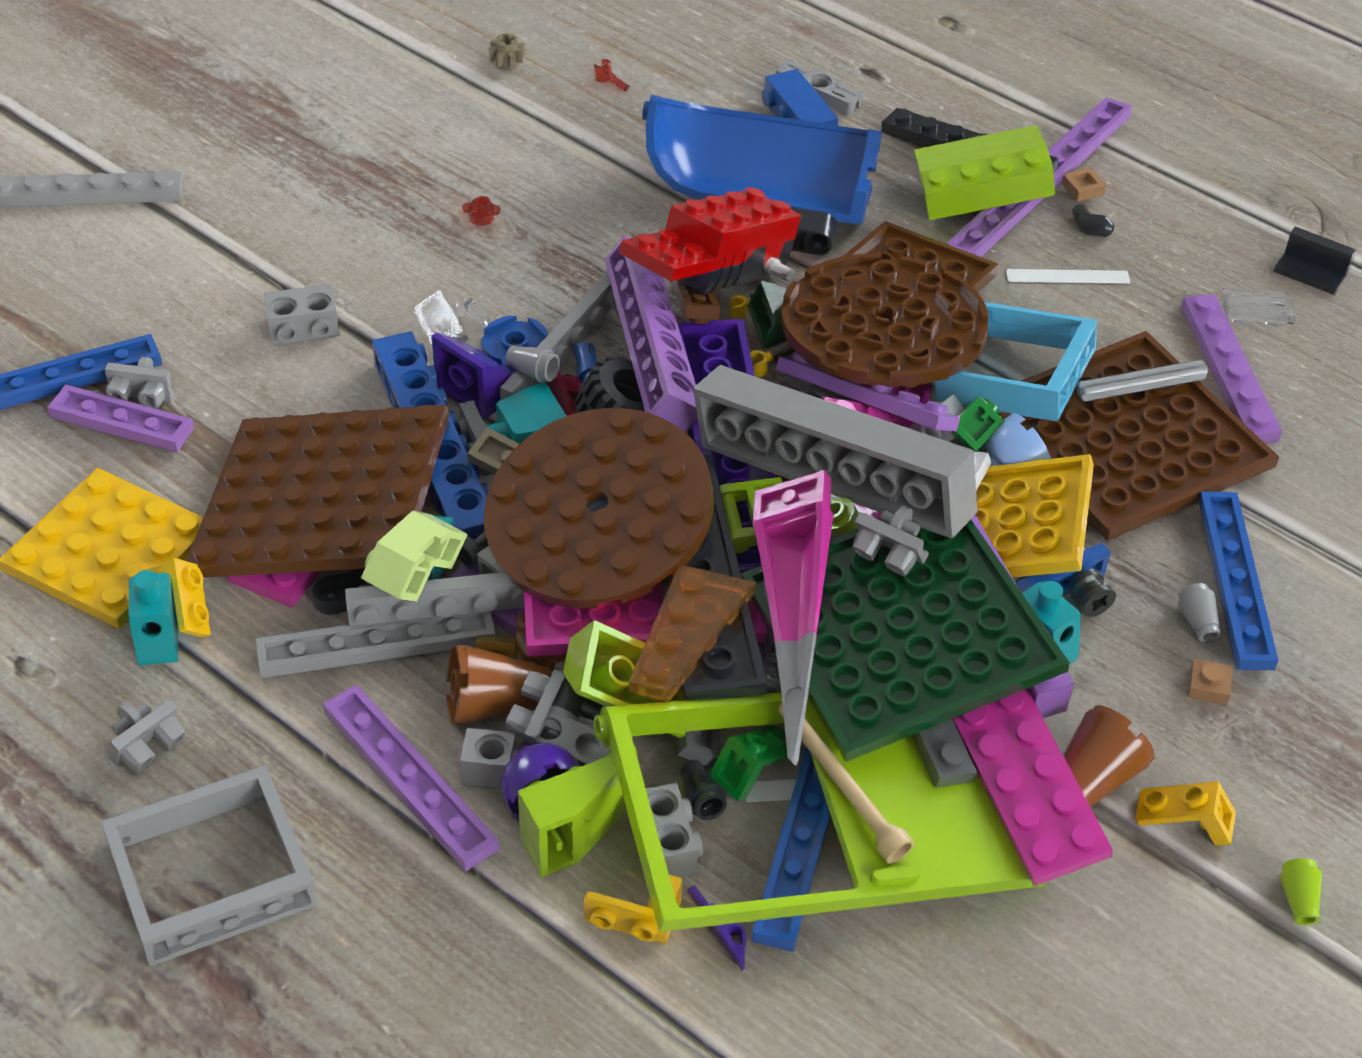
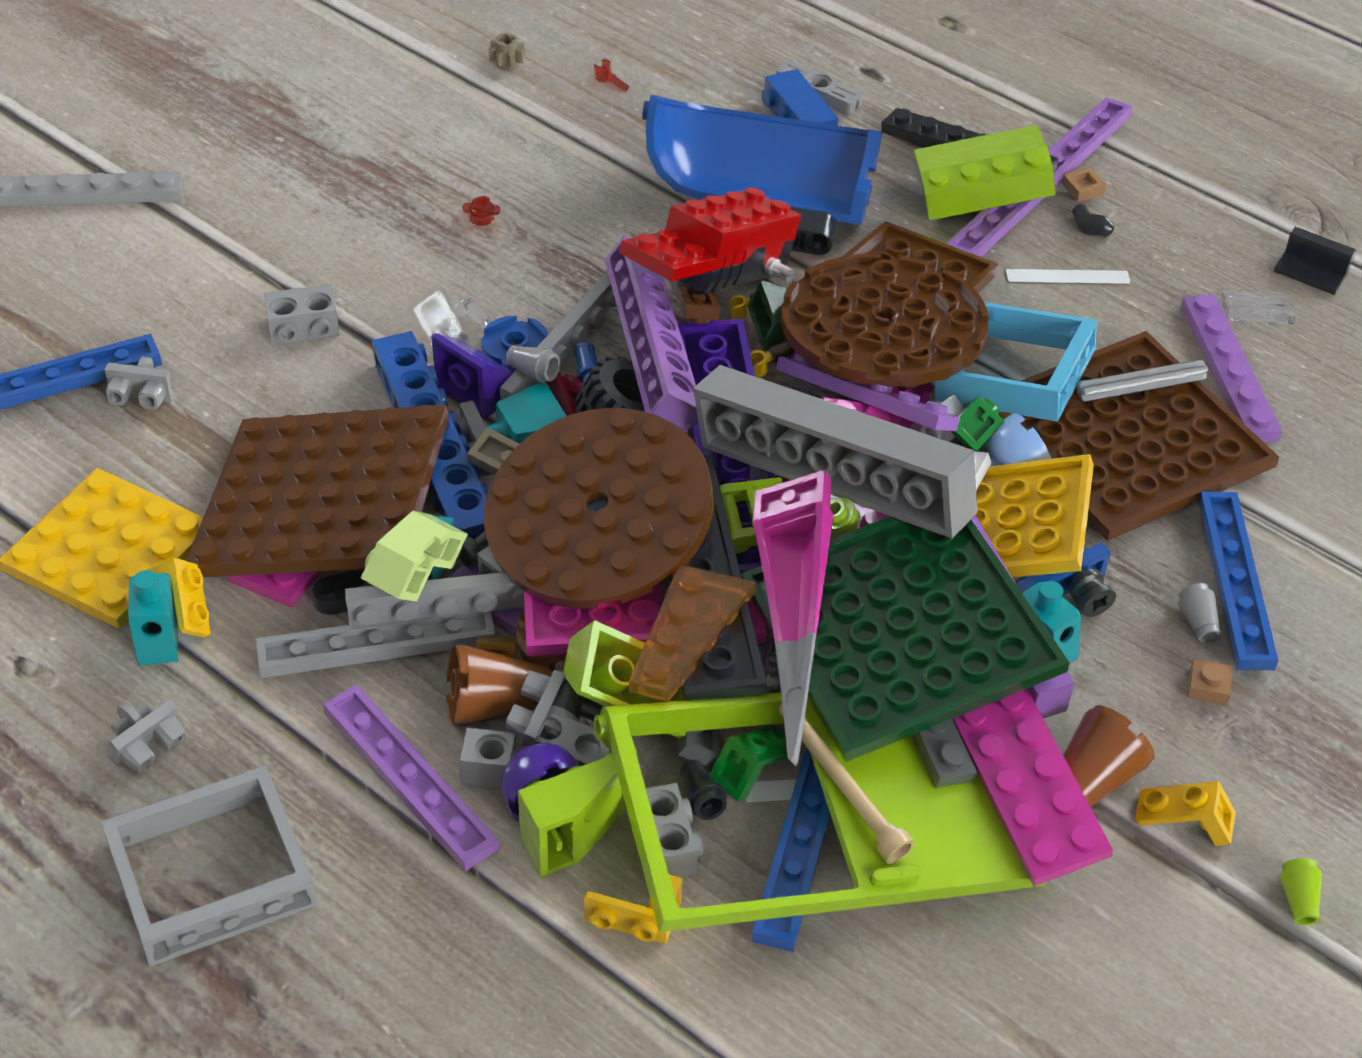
(121, 418): medium lavender plate -> none
(724, 931): dark purple hand -> none
(904, 547): light grey hips -> none

